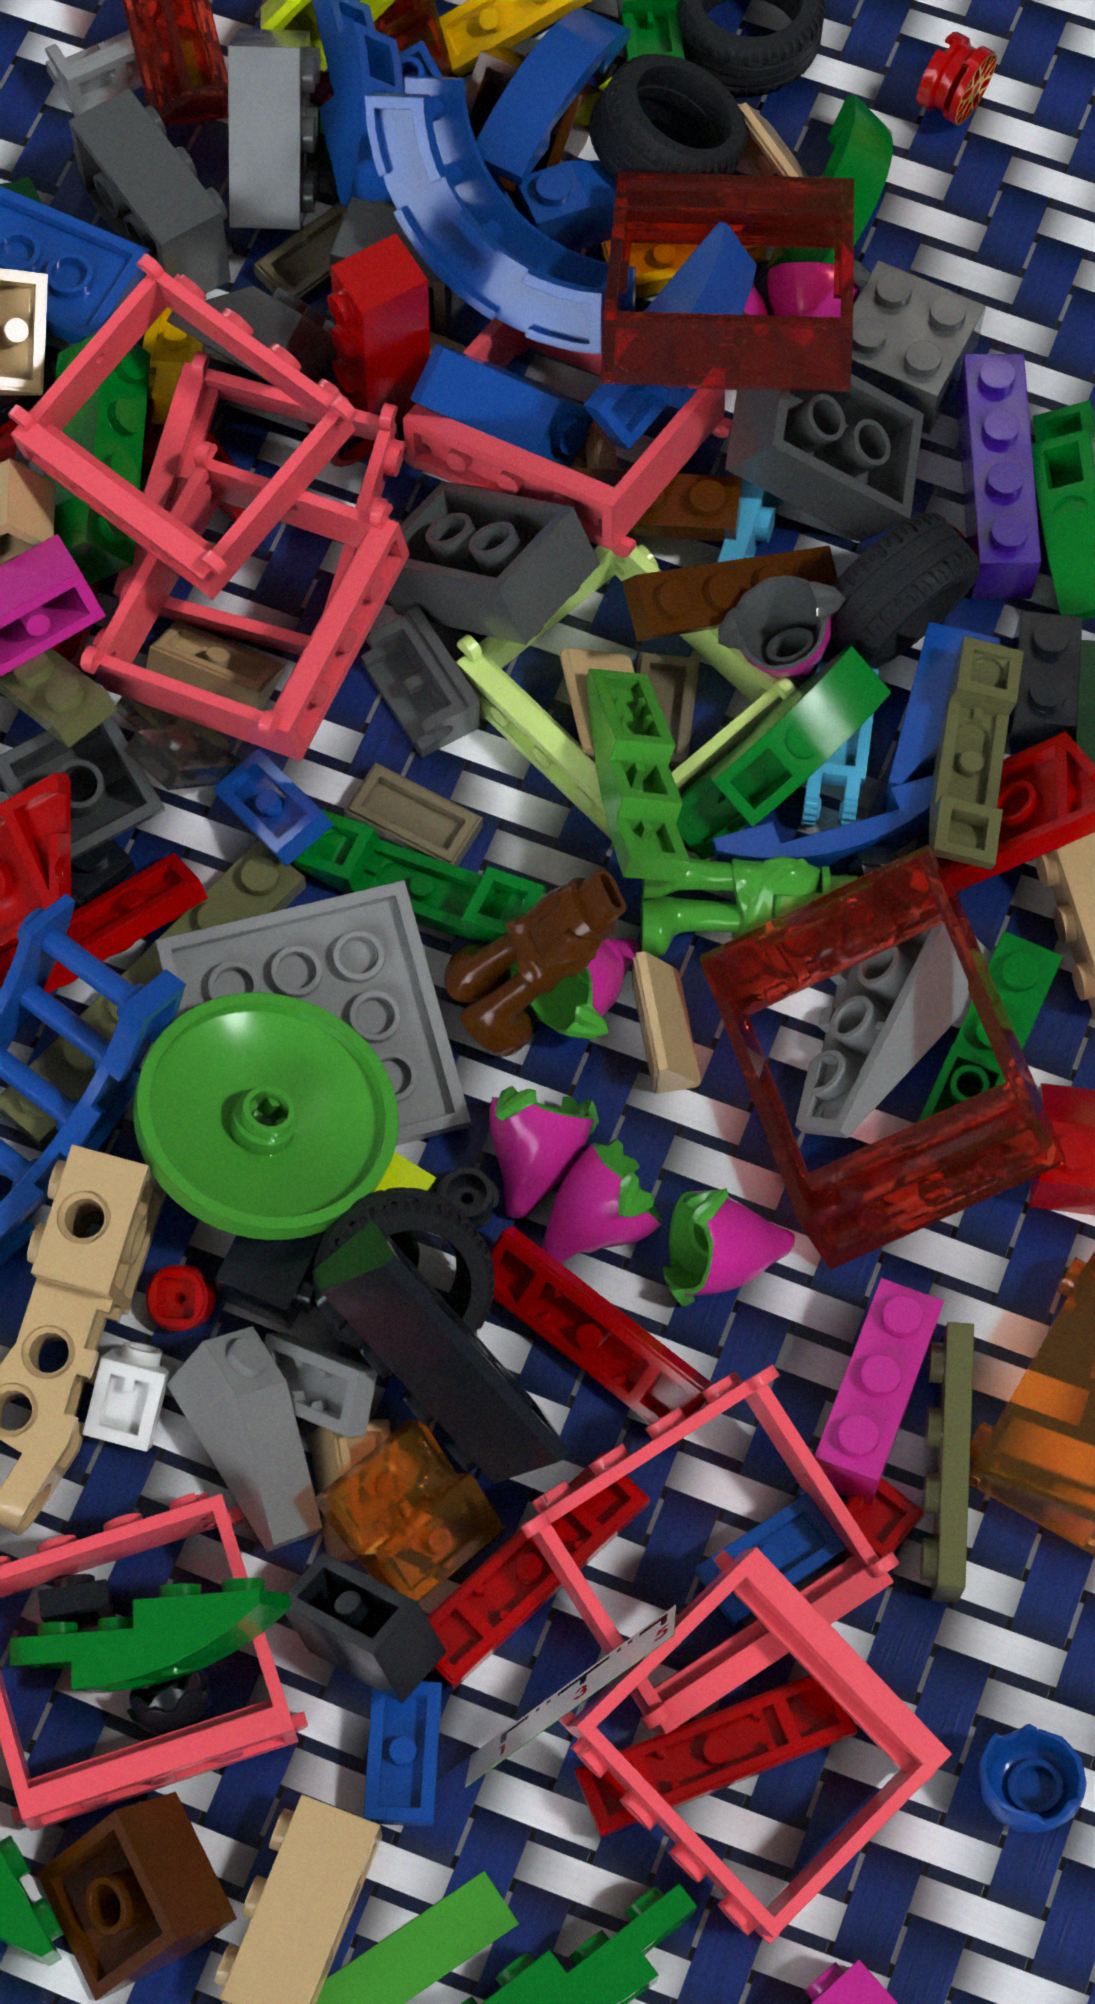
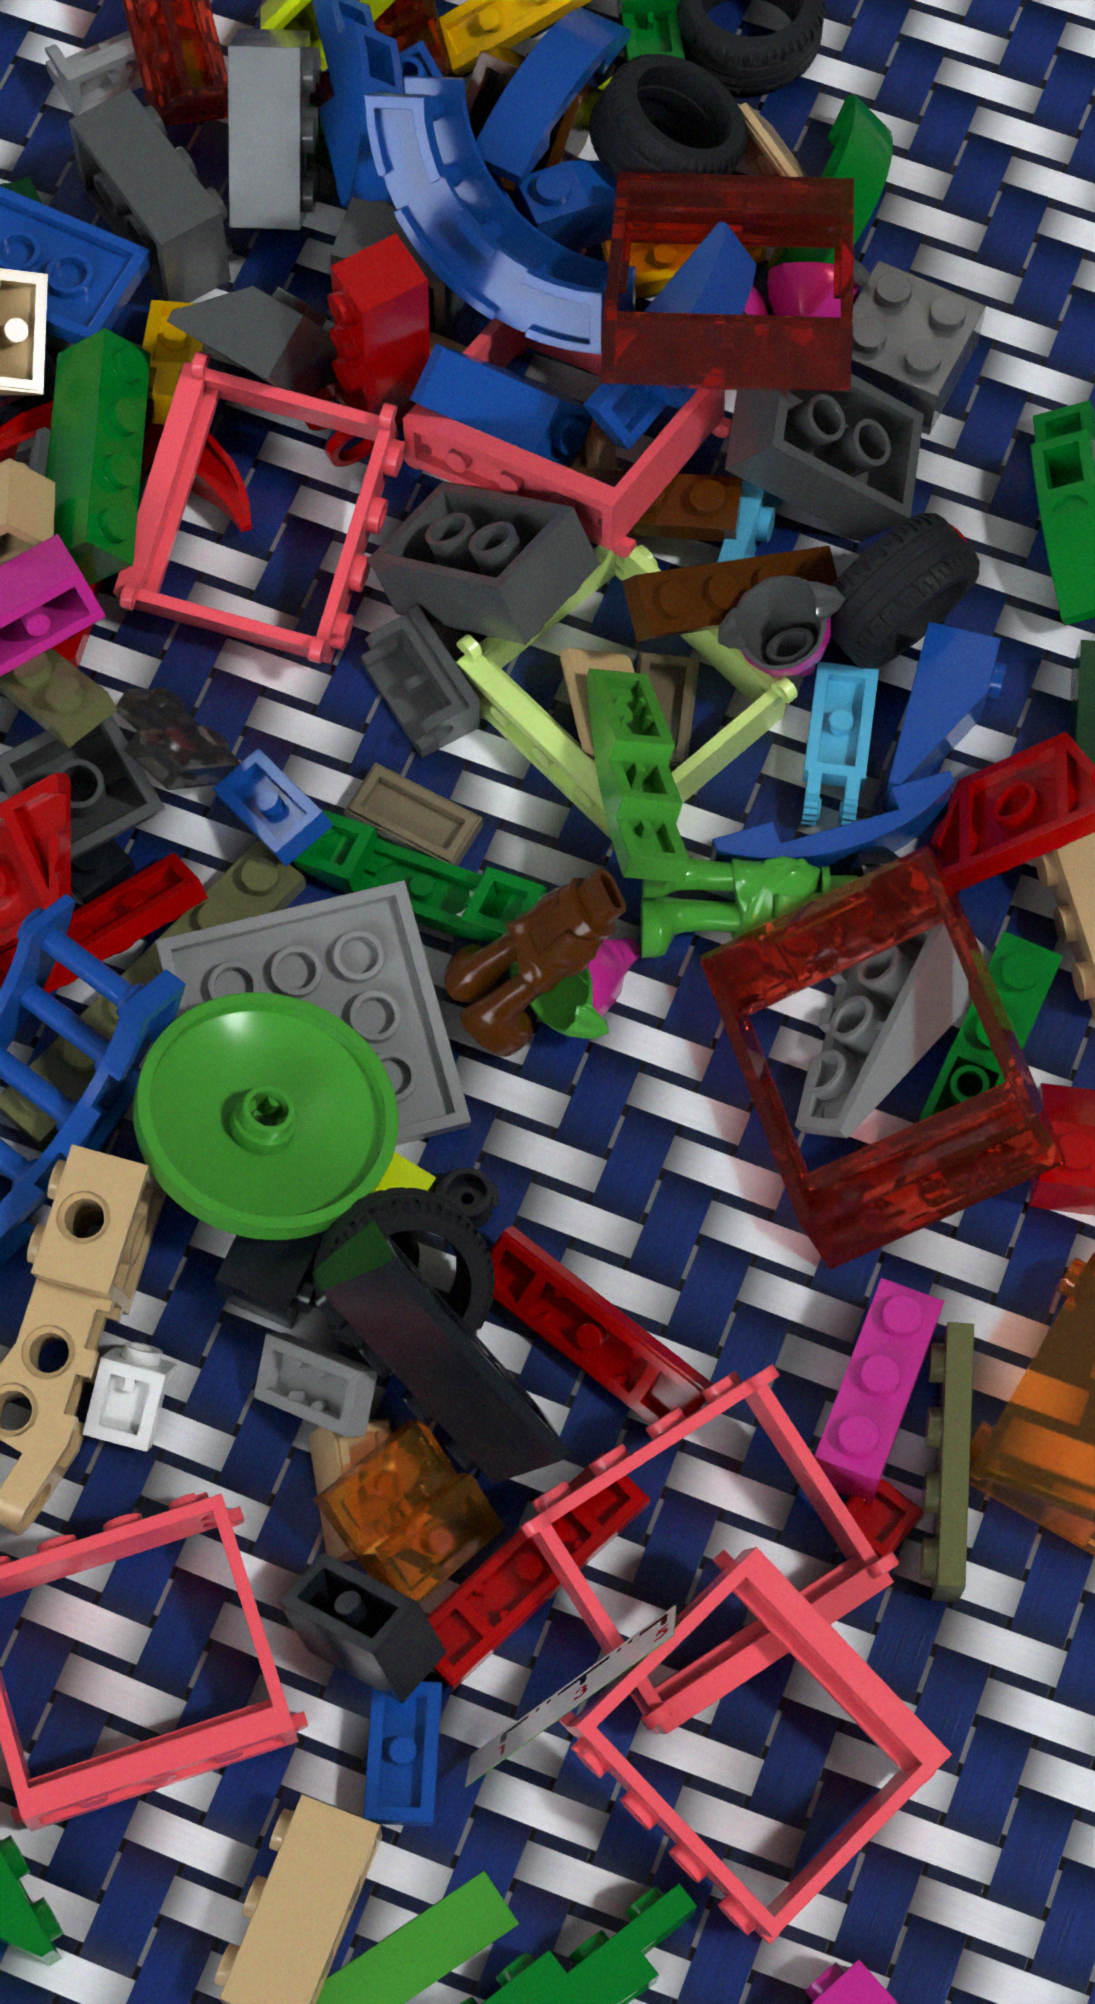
(77, 1600): black plate -> none
(125, 506): coral window -> none
(135, 1894): reddish brown slope -> none
(160, 1641): green slope -> none
(170, 1703): black plate -> none
(180, 1297): red tile -> none
(214, 665): tan slope -> none
(250, 1433): light grey slope -> none
(303, 260): dark tan tile -> none
(330, 649): coral window -> none
(536, 1144): dark pink hat -> none
(599, 1204): dark pink hat -> none
(664, 1024): tan slope -> none
(719, 1245): hat -> none
(722, 1749): red plate -> none
(781, 752): green slope -> none
(794, 1540): blue plate -> none
(956, 78): red wheel -> none
(971, 753): olive slope -> none
(998, 475): dark purple brick -> none
(1031, 1779): blue hair -> none
(1047, 680): black brick -> none

